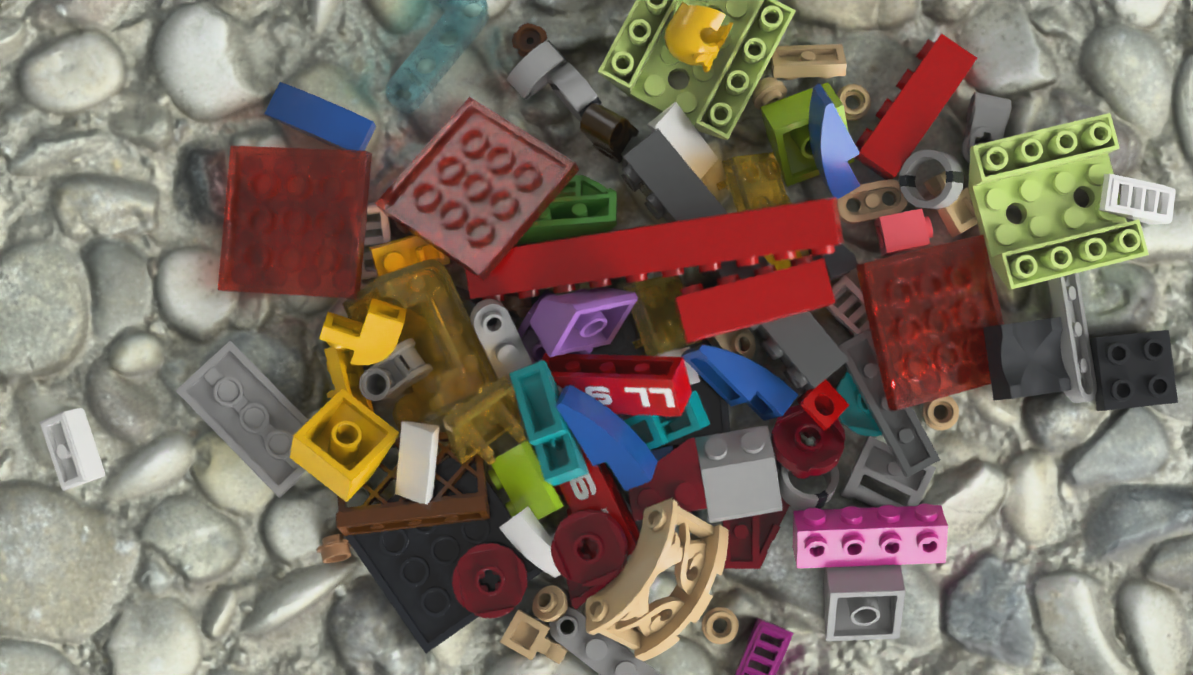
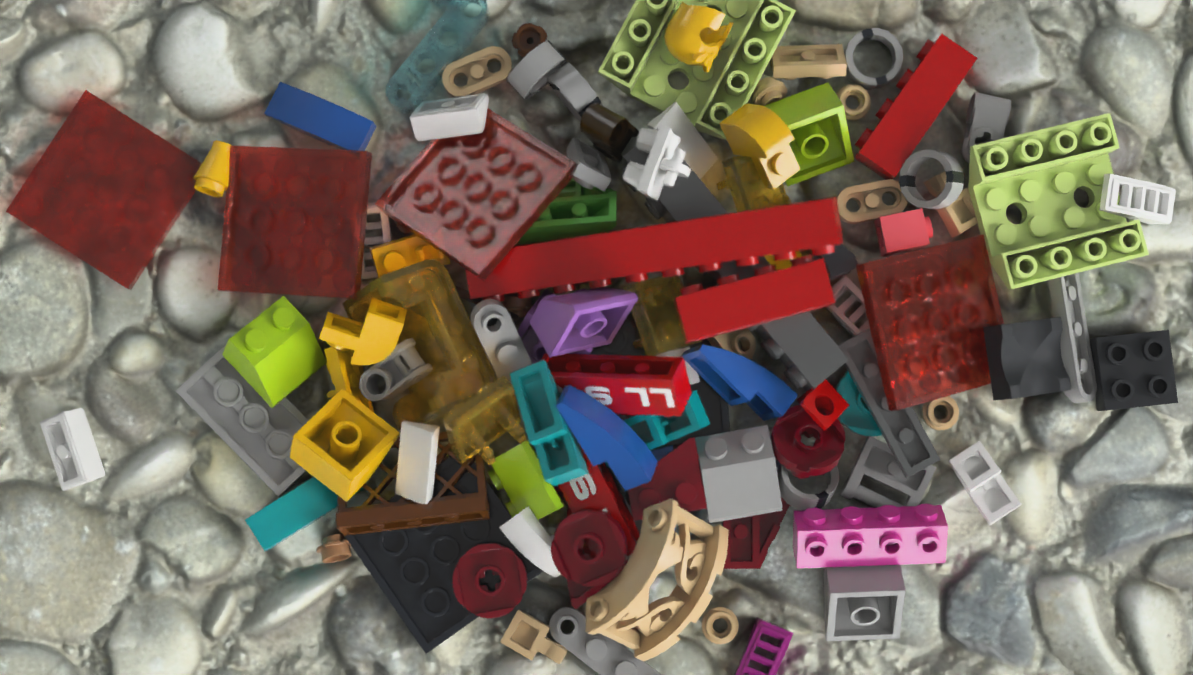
(107, 190): none -> clear red plate
(214, 171): none -> yellow cone
(275, 352): none -> lime slope
(292, 512): none -> teal slope
(450, 117): none -> white slope
(475, 69): none -> tan plate
(557, 604): tan plate -> none
(590, 167): none -> light grey plate
(662, 163): none -> white hips
(765, 138): none -> yellow brick
(831, 144): blue slope -> none
(888, 40): none -> light grey piece
(984, 483): none -> white slope

